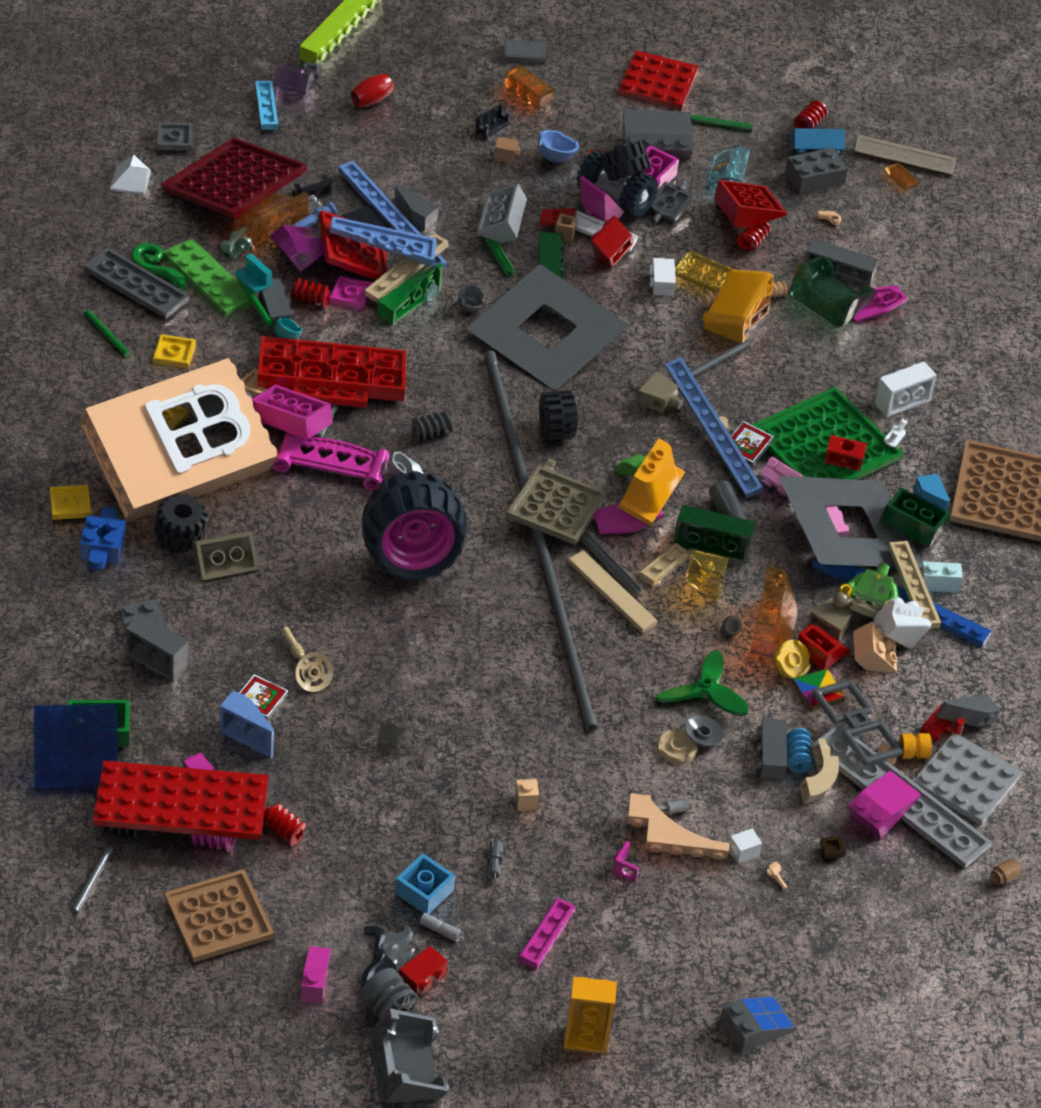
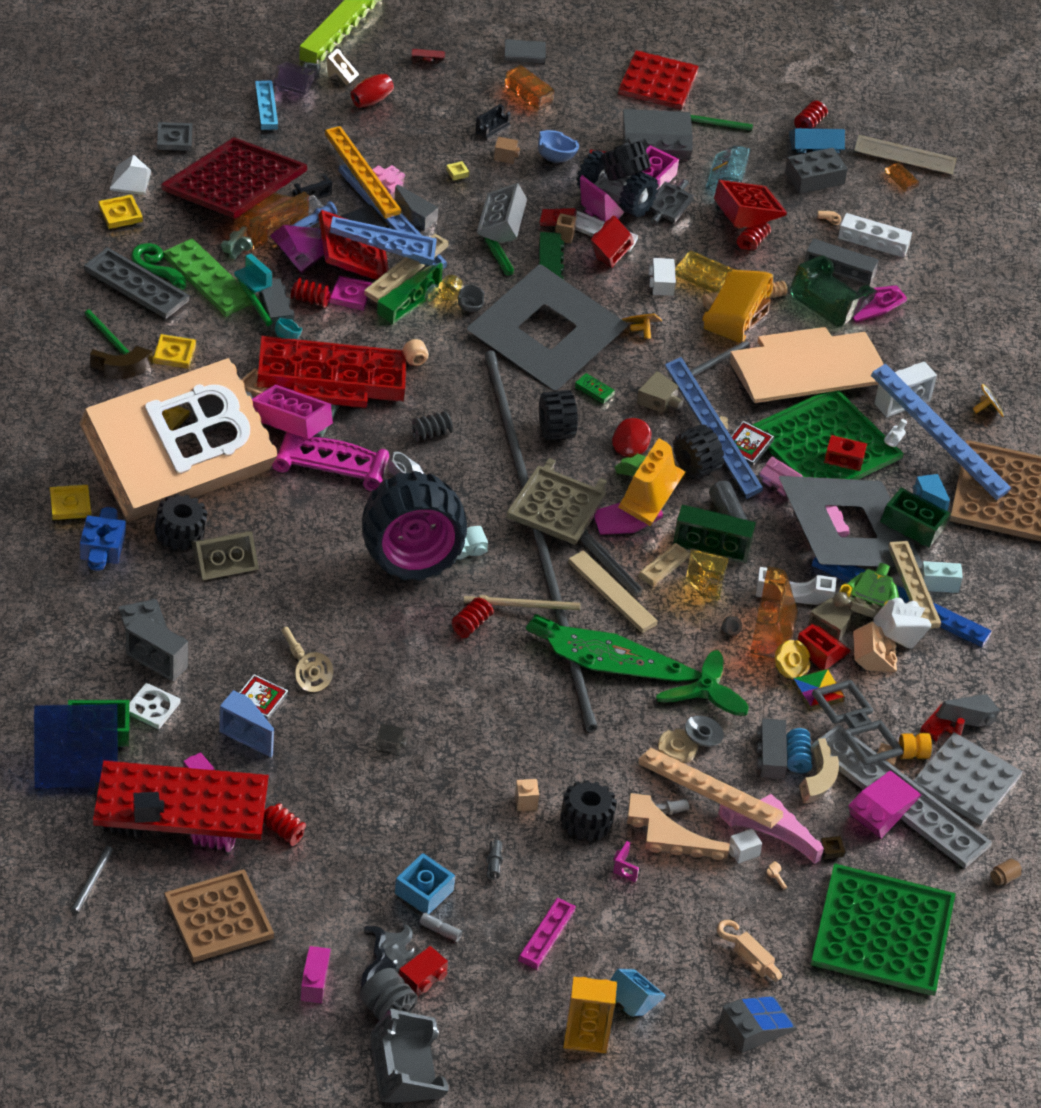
(120, 211): none -> yellow plate
(124, 365): none -> dark brown arch
(147, 807): none -> black brick
(161, 695): none -> white piece
(339, 64): none -> tan slope
(362, 172): none -> light orange tile
(389, 177): none -> bright pink hinge
(415, 352): none -> light nougat head
(428, 55): none -> red plate
(450, 287): none -> clear yellow head
(457, 170): none -> light yellow plate
(471, 617): none -> red piece
(475, 543): none -> light aqua brick
(526, 603): none -> tan bar
(588, 810): none -> black wheel
(594, 388): none -> green tile
(609, 652): none -> green wing
(631, 437): none -> red piece
(635, 992): none -> dark azure slope
(644, 321): none -> light orange shield
(698, 451): none -> black wheel
(711, 788): none -> light nougat plate
(750, 951): none -> light nougat piece
(786, 829): none -> bright pink arch
(805, 364): none -> light nougat slope
(810, 592): none -> white arch
(875, 235): none -> white brick
(883, 929): none -> green plate
(941, 432): none -> medium blue plate
(984, 401): none -> light orange shield

